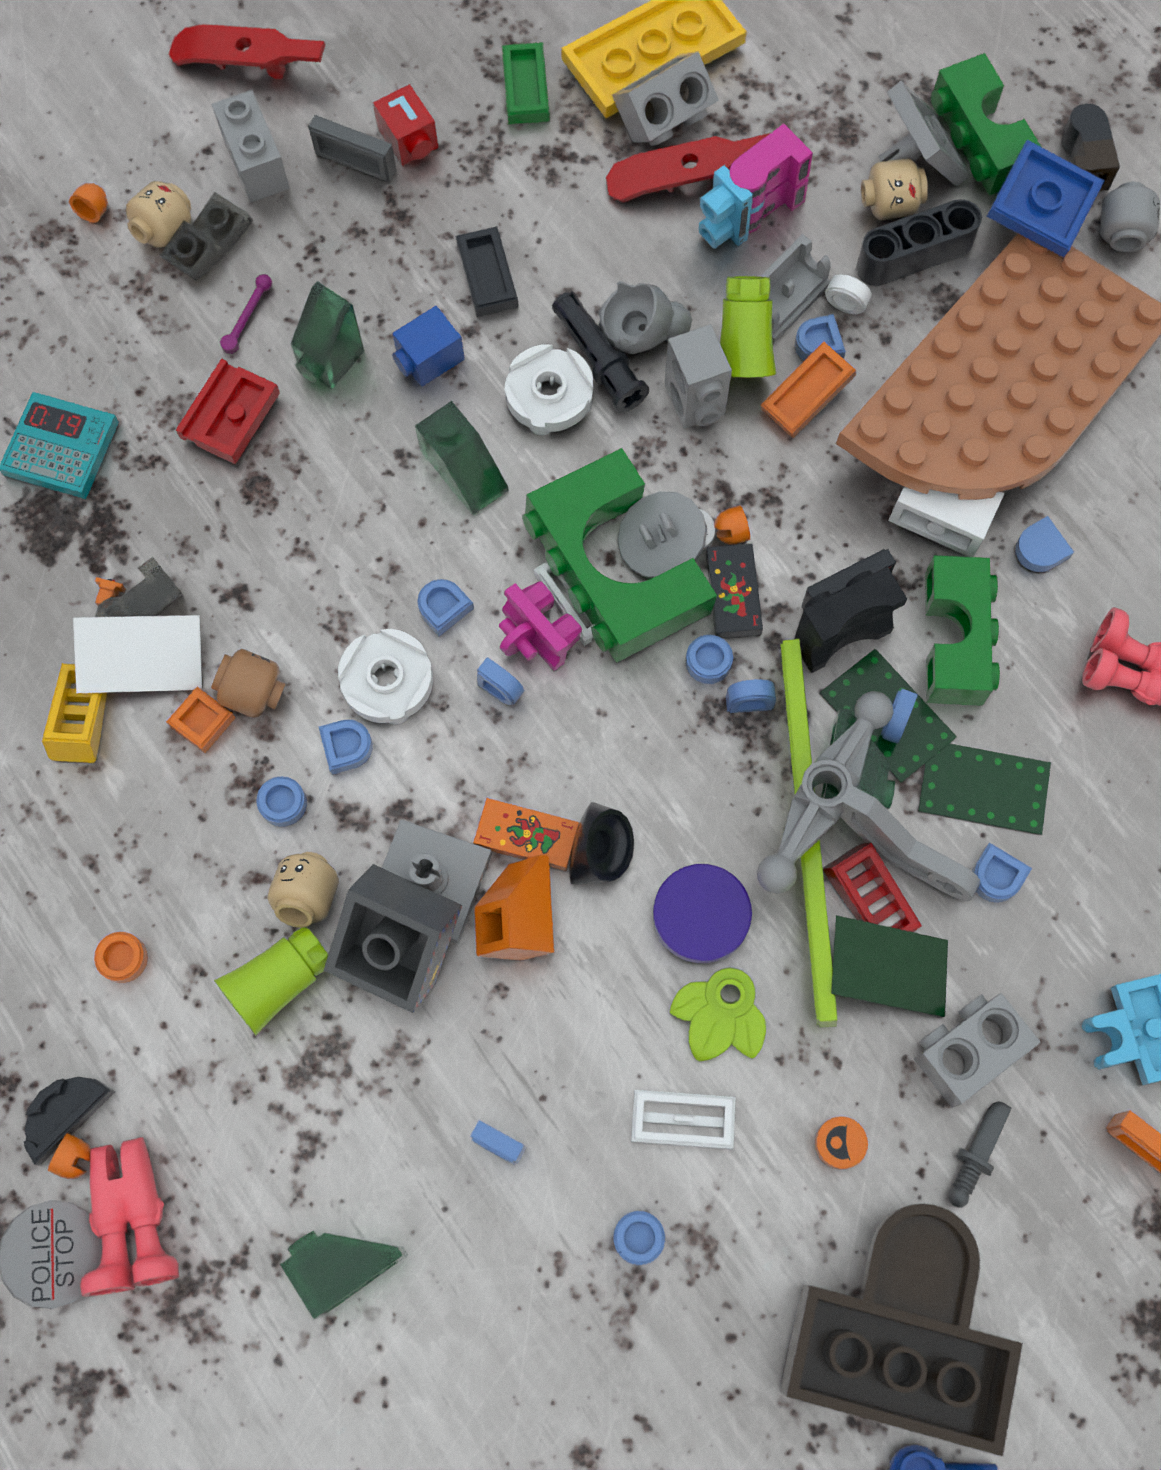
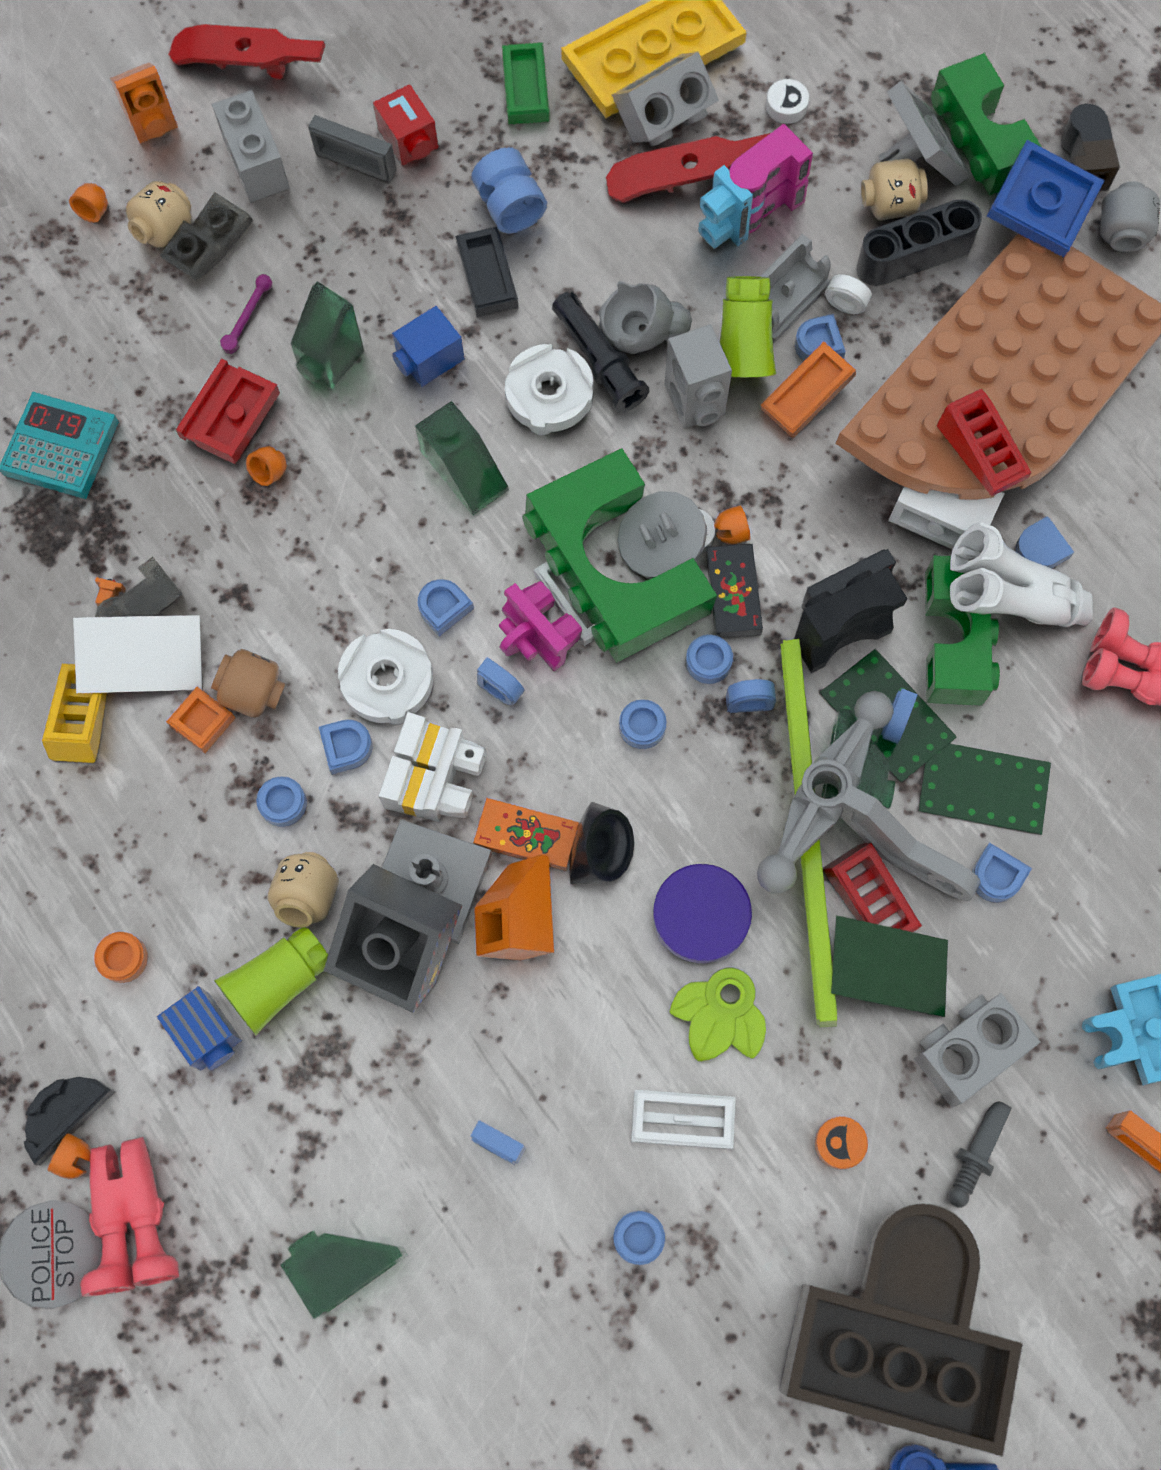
(144, 102): none -> orange slope
(200, 1030): none -> blue brick
(266, 465): none -> orange hinge
(424, 770): none -> white hips
(508, 190): none -> medium blue wheel
(642, 724): none -> medium blue tile
(787, 101): none -> white tile
(978, 414): none -> red slope
(1008, 583): none -> white piece

